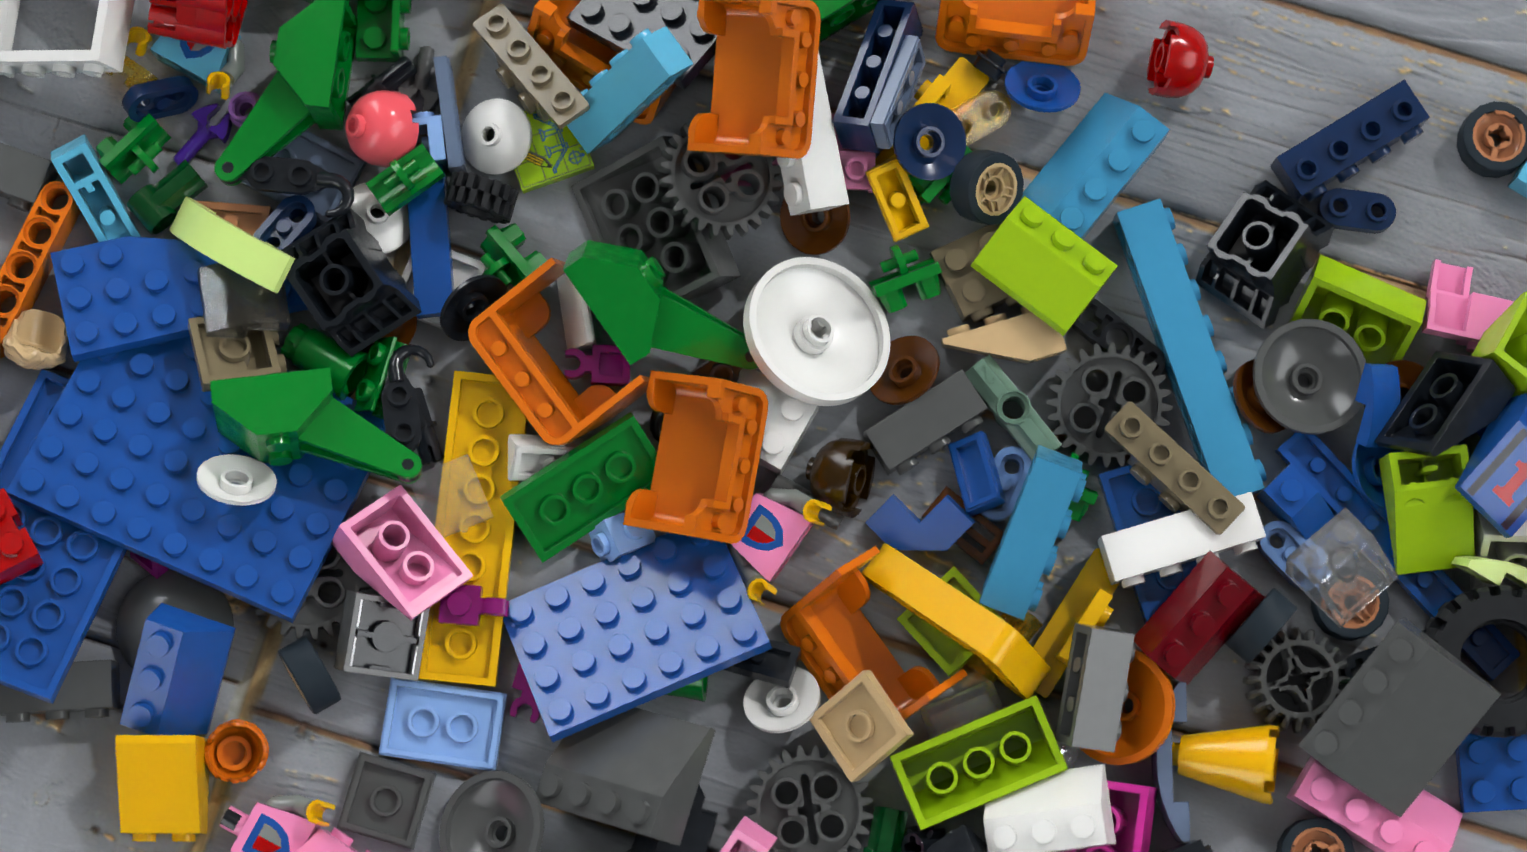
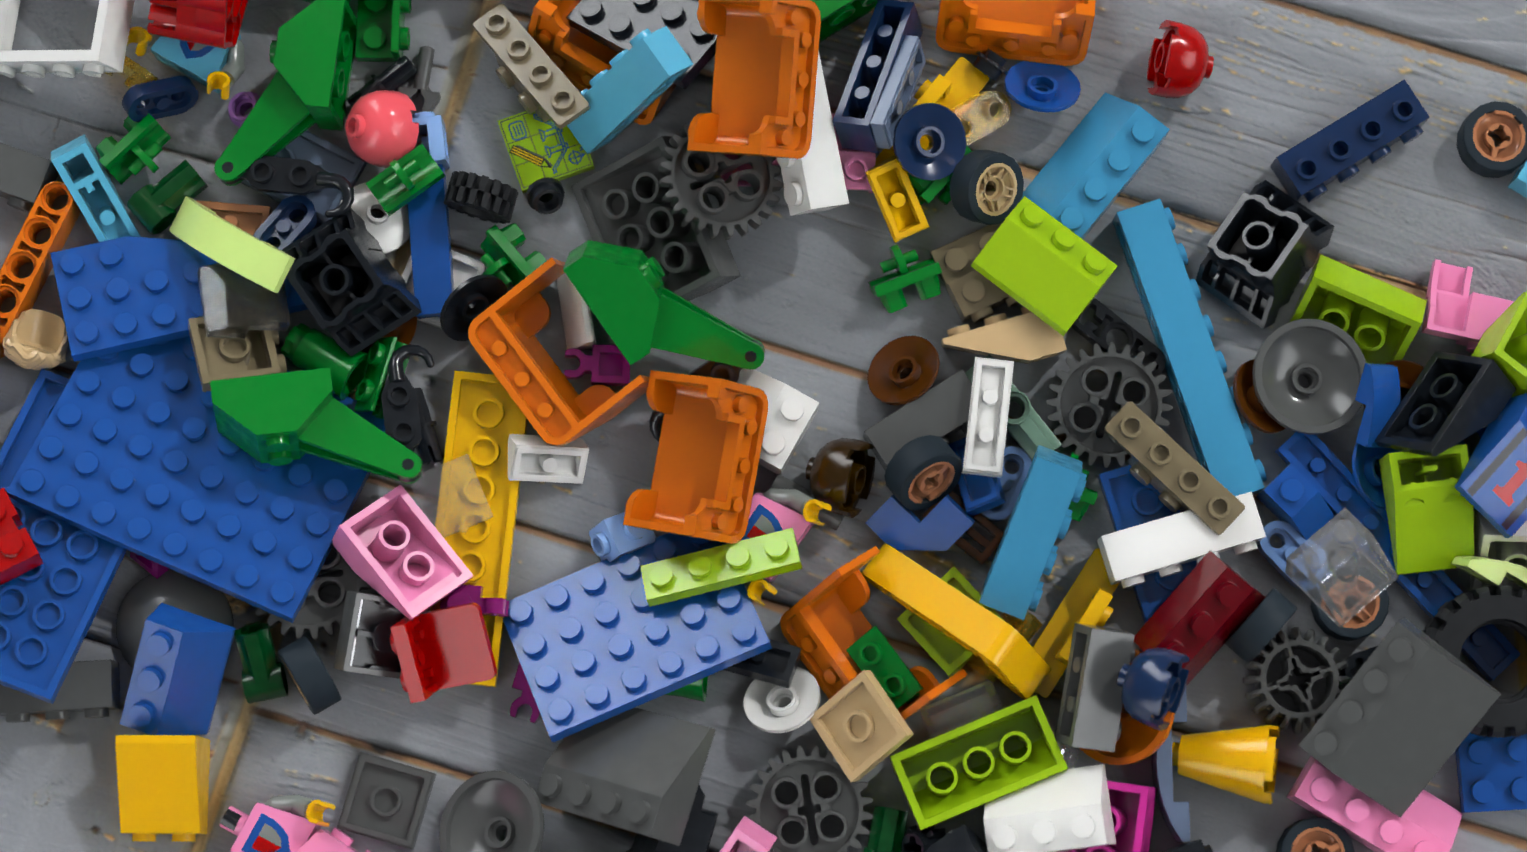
(204, 133): dark purple bar -> none
(236, 479): white dish -> none
(236, 751): orange hair -> none
(261, 673): none -> dark green piece
(442, 650): none -> bracket
(443, 724): light blue tile -> none
(449, 114): sand blue tile -> none
(510, 141): white dish -> none
(545, 195): none -> black plate
(582, 487): green plate -> none
(721, 567): none -> lime plate
(811, 235): reddish brown dish -> none
(816, 331): white dish -> none
(876, 654): none -> green hinge
(923, 472): none -> black wheel
(988, 417): none -> white tile
(1153, 685): none -> dark blue cylinder
(1357, 210): dark blue plate -> none

